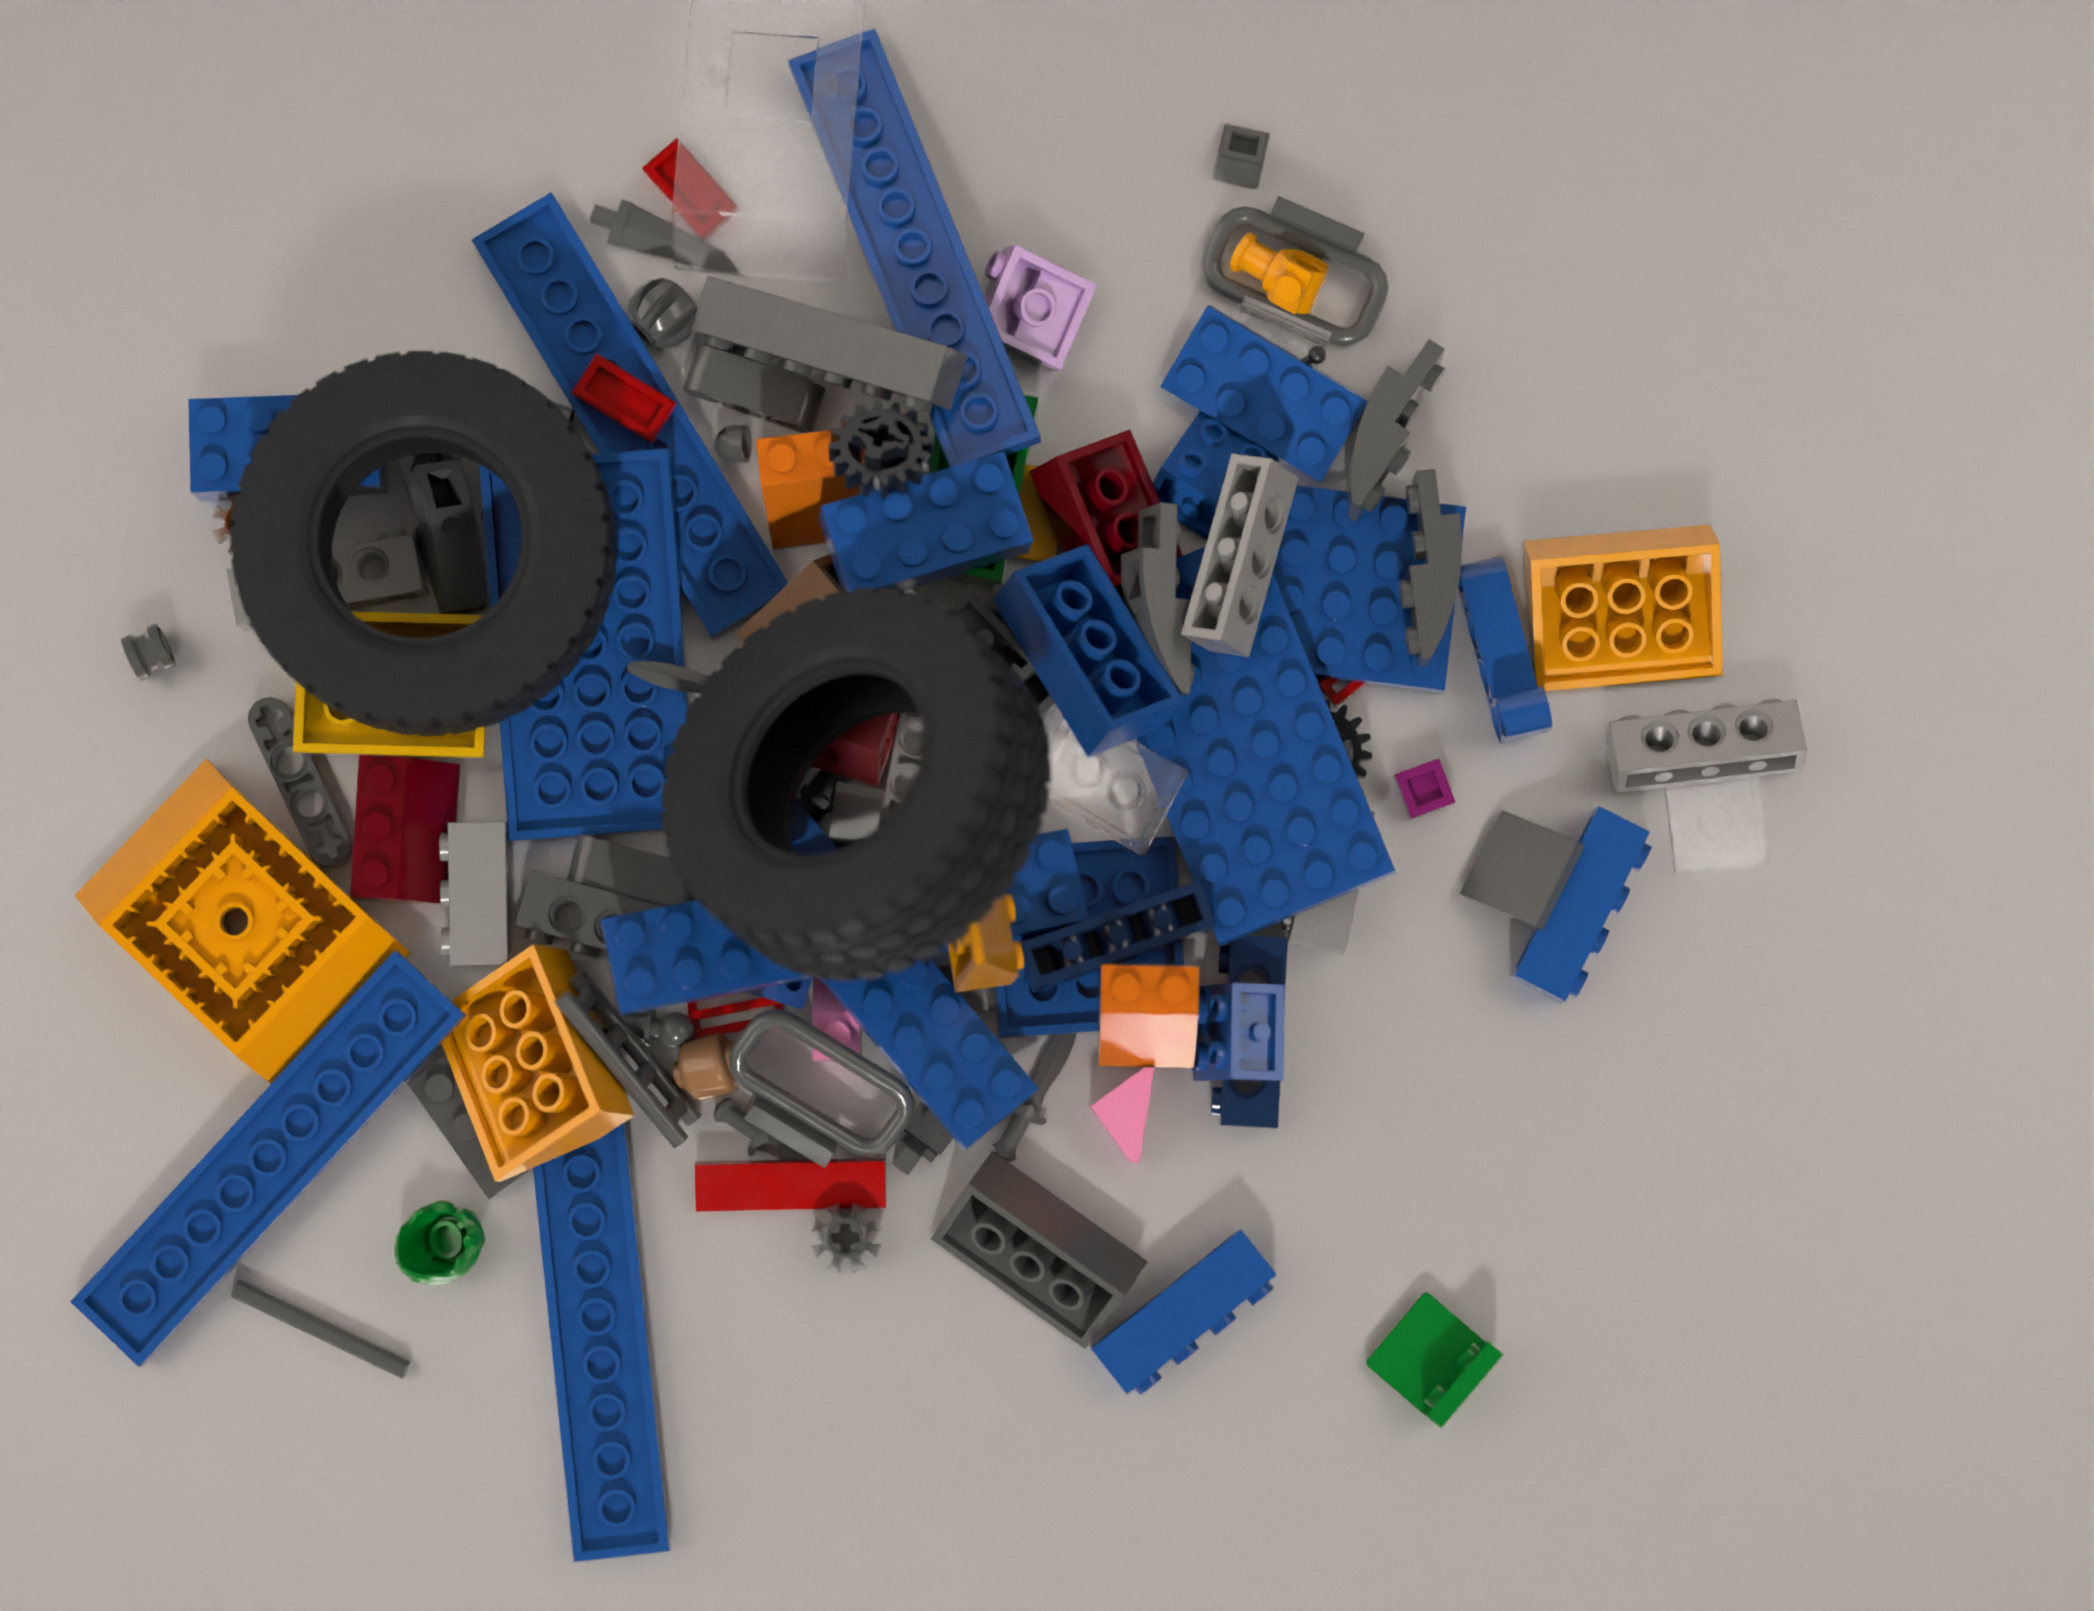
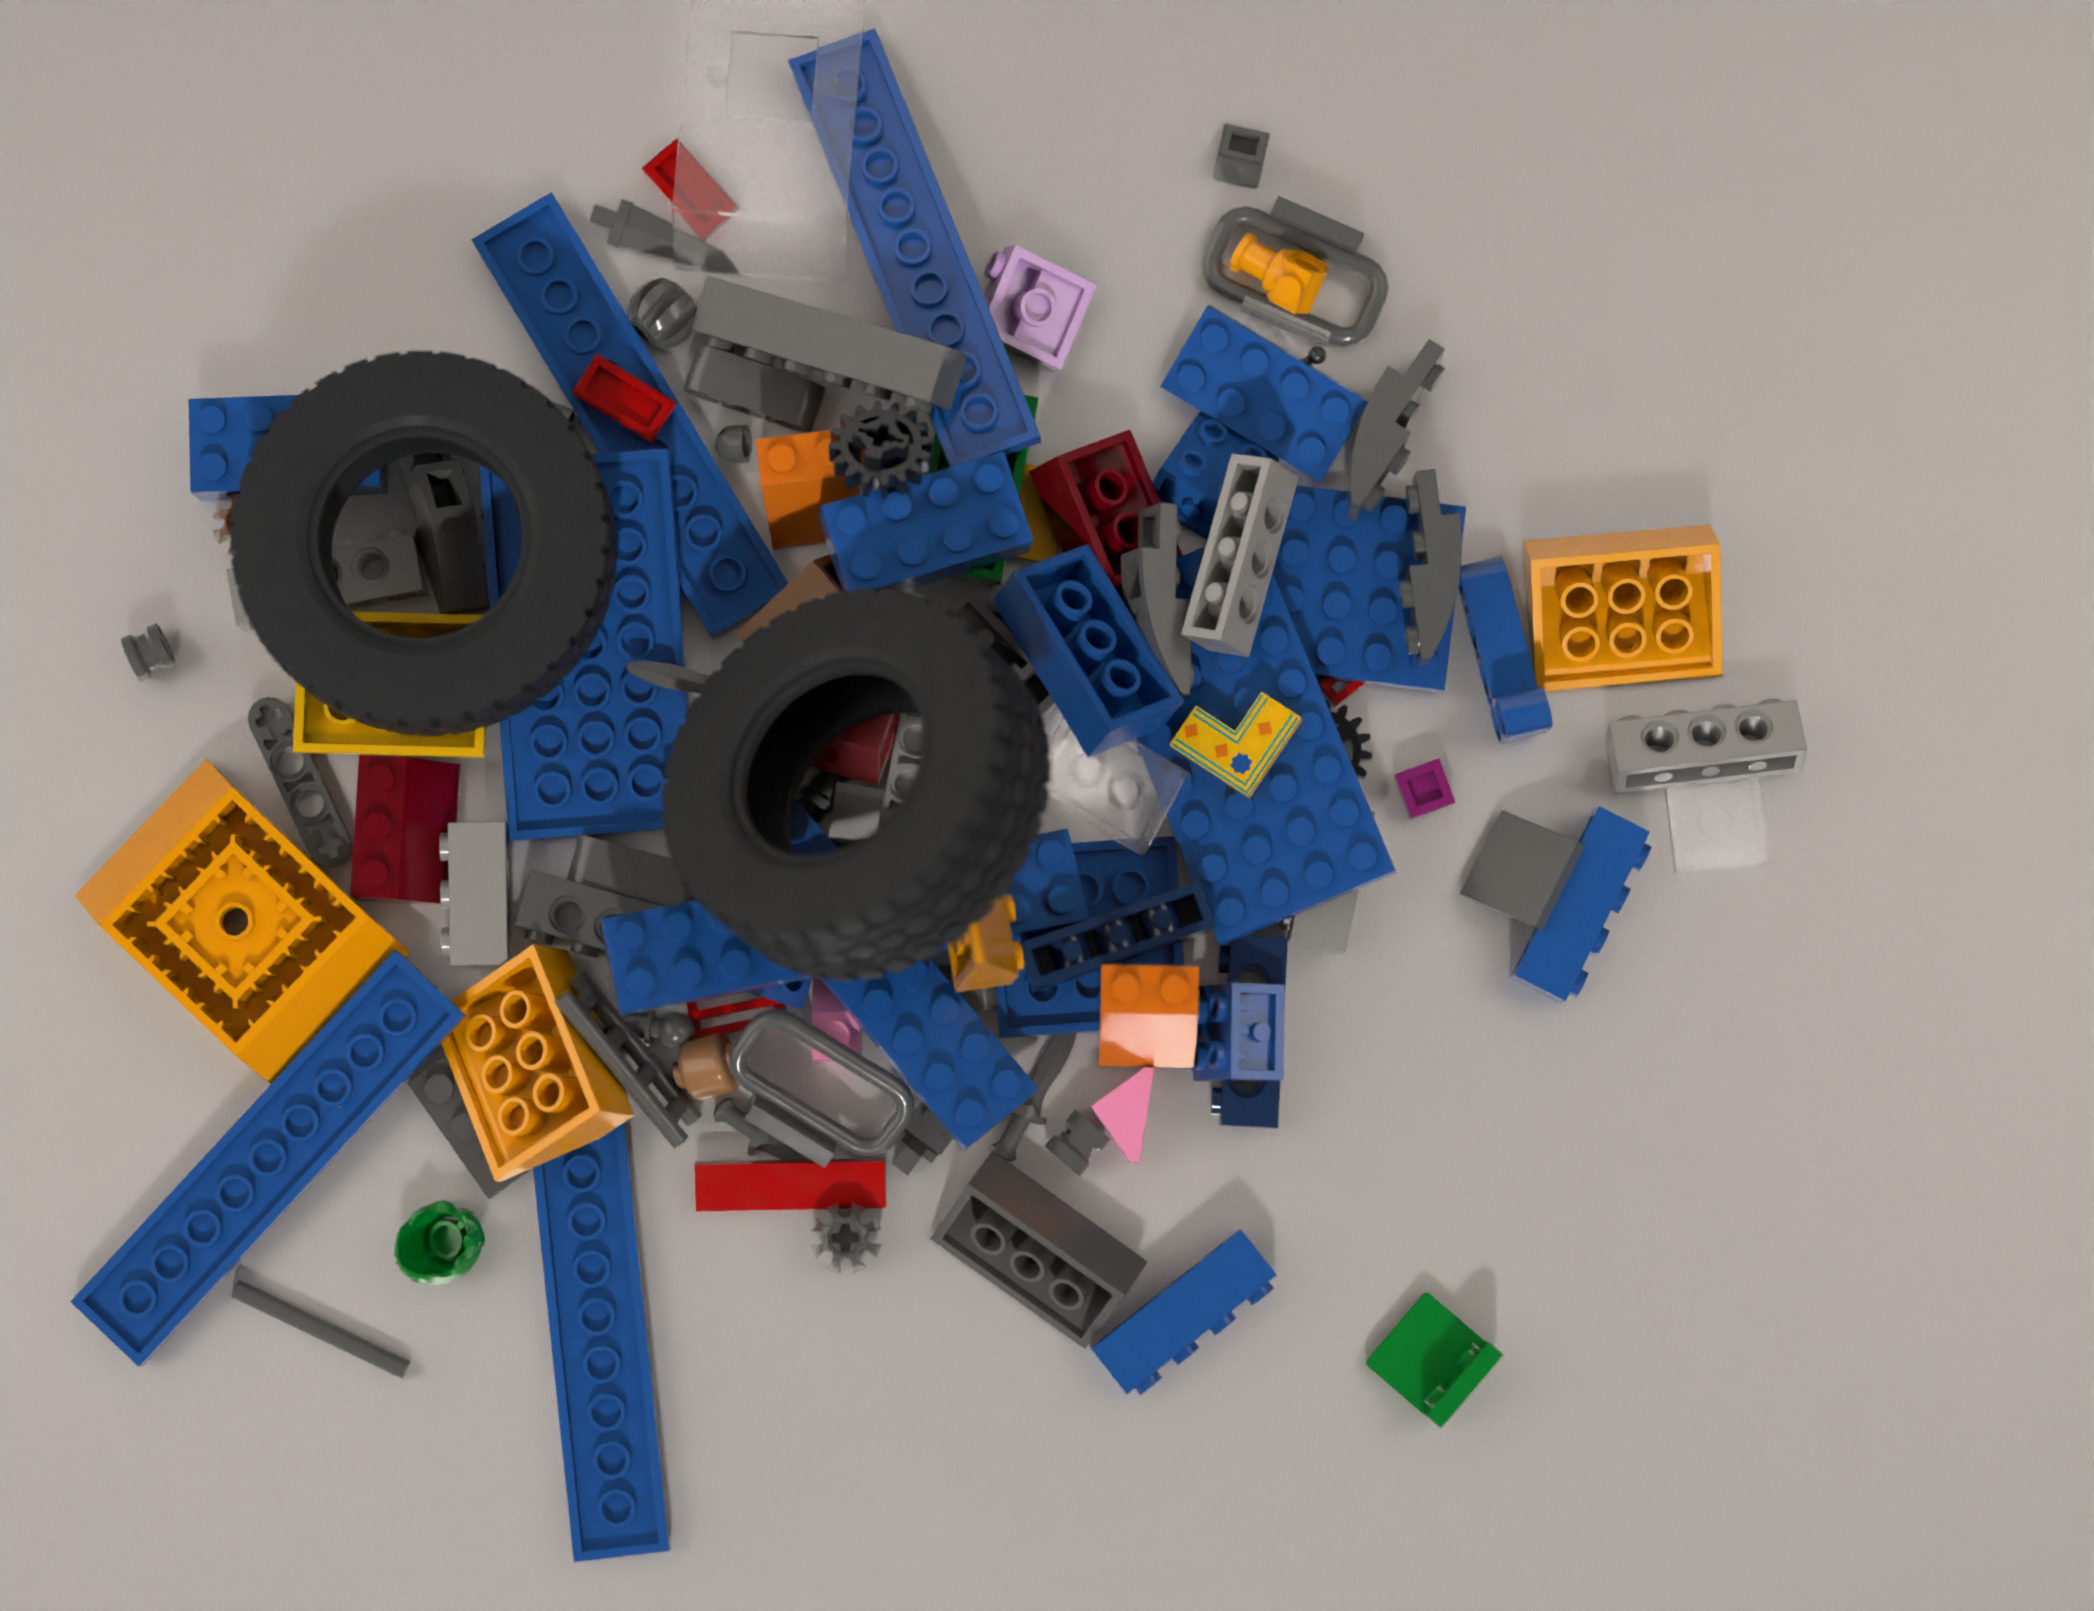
(1077, 1142): none -> dark grey wheel
(1241, 755): none -> yellow tile

